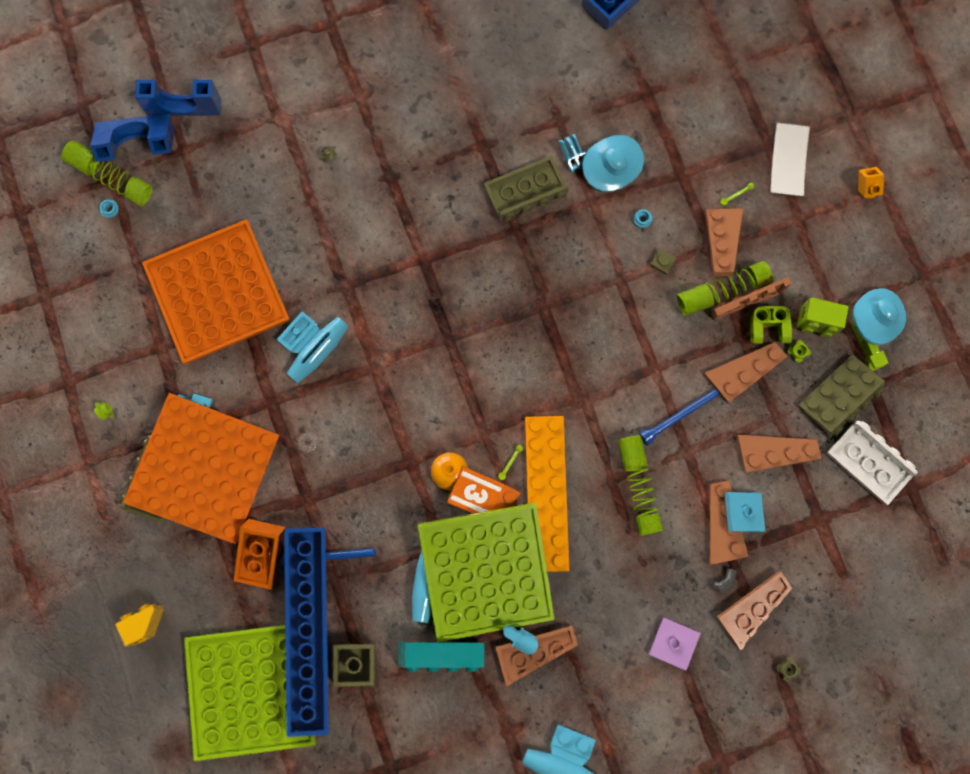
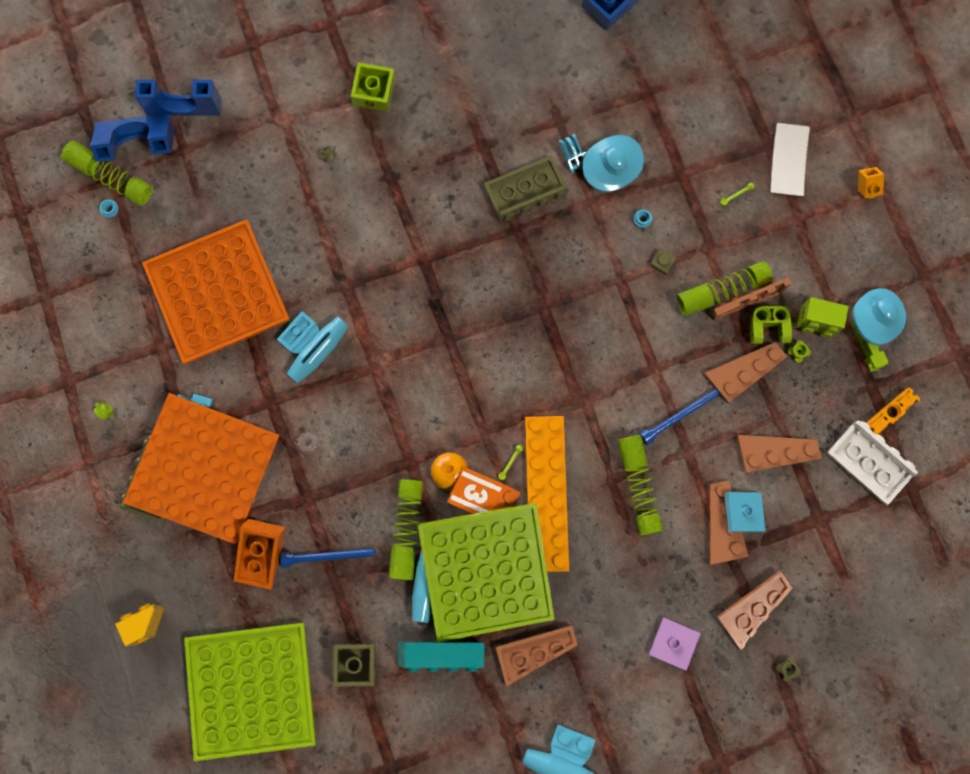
(306, 632): blue brick -> none
(373, 87): none -> lime brick
(403, 558): none -> lime piece
(521, 639): medium azure arm -> none
(723, 236): nougat wing -> none
(727, 583): dark grey arm -> none
(842, 396): olive bracket -> none
(900, 404): none -> light orange piece

